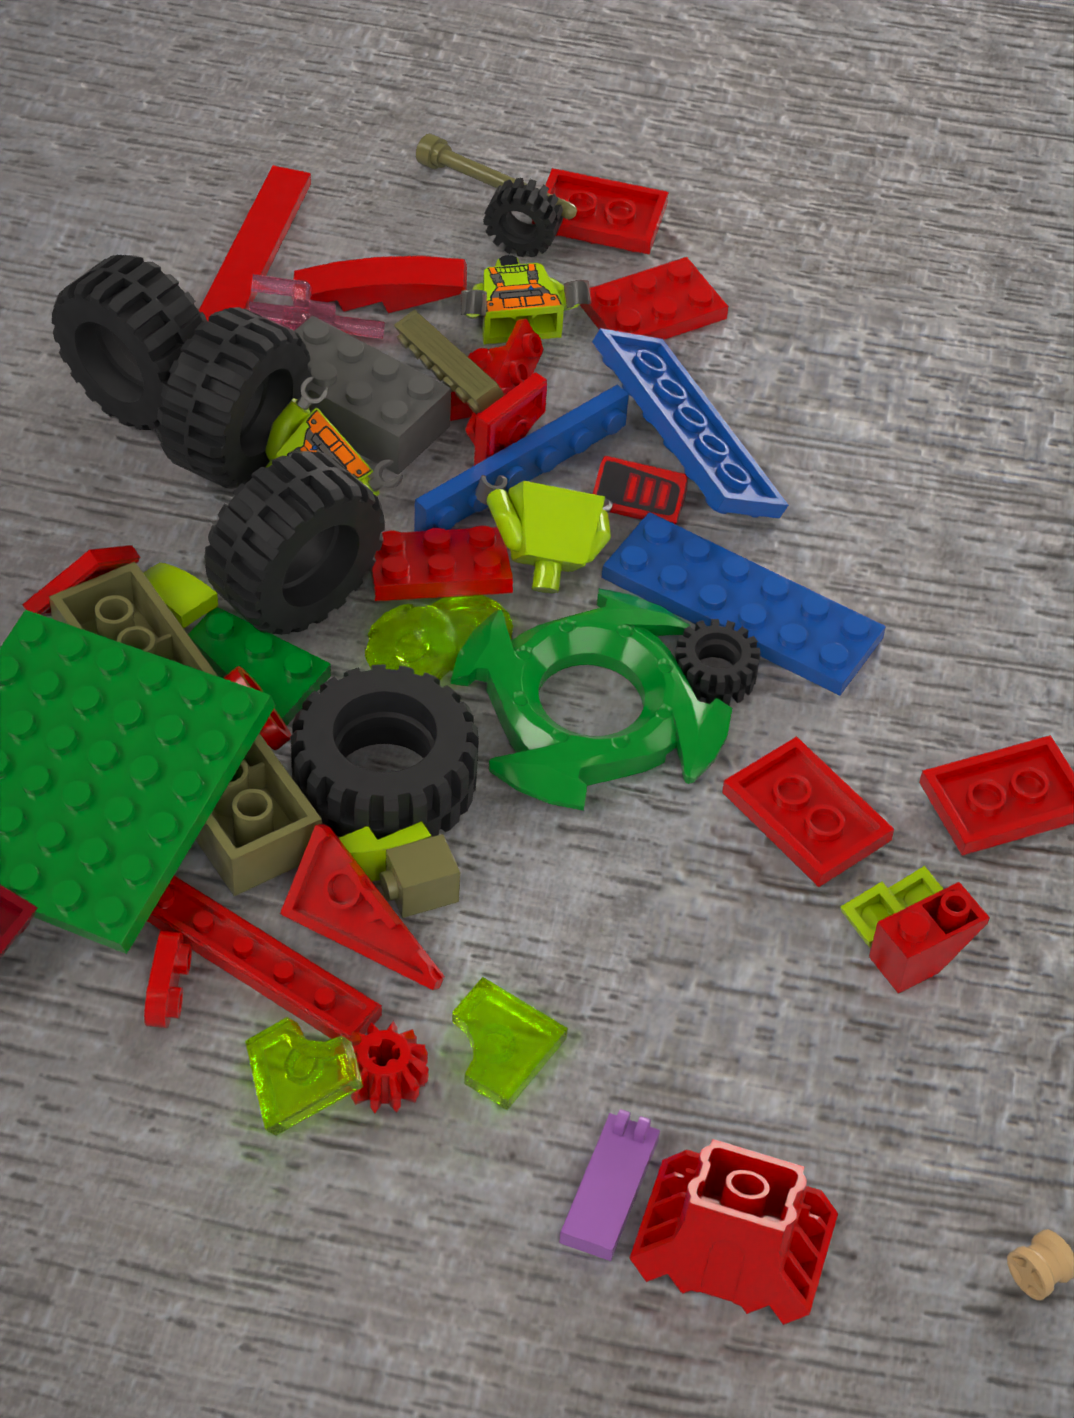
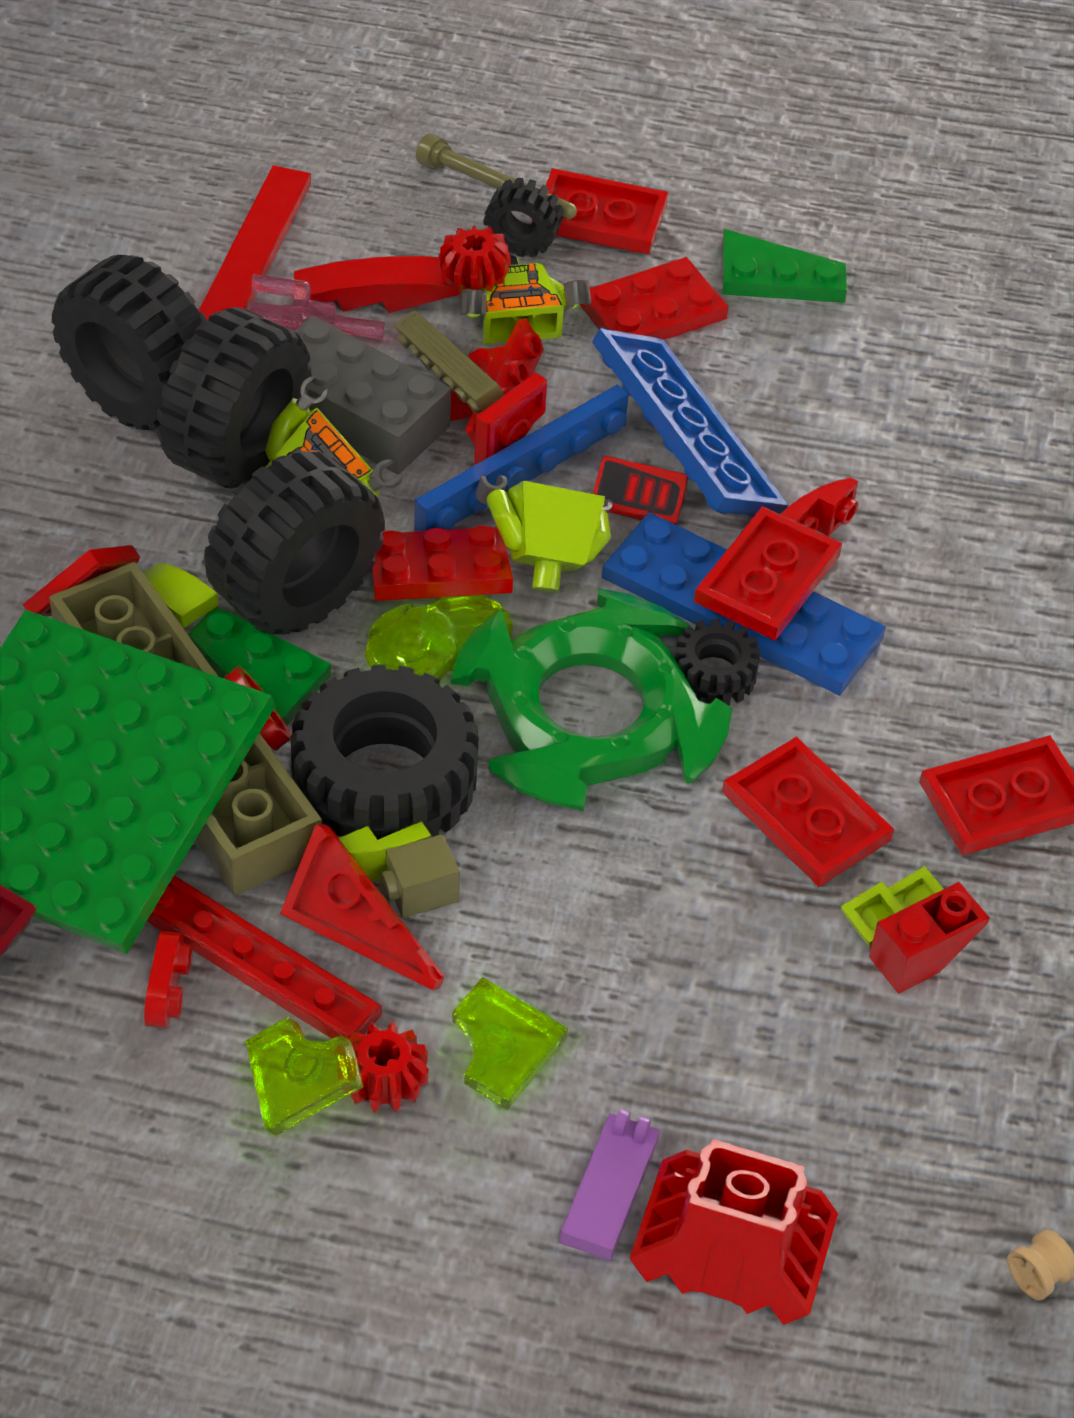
(474, 259): none -> red gear
(768, 573): none -> red plate
(777, 271): none -> green wing
(826, 506): none -> red slope

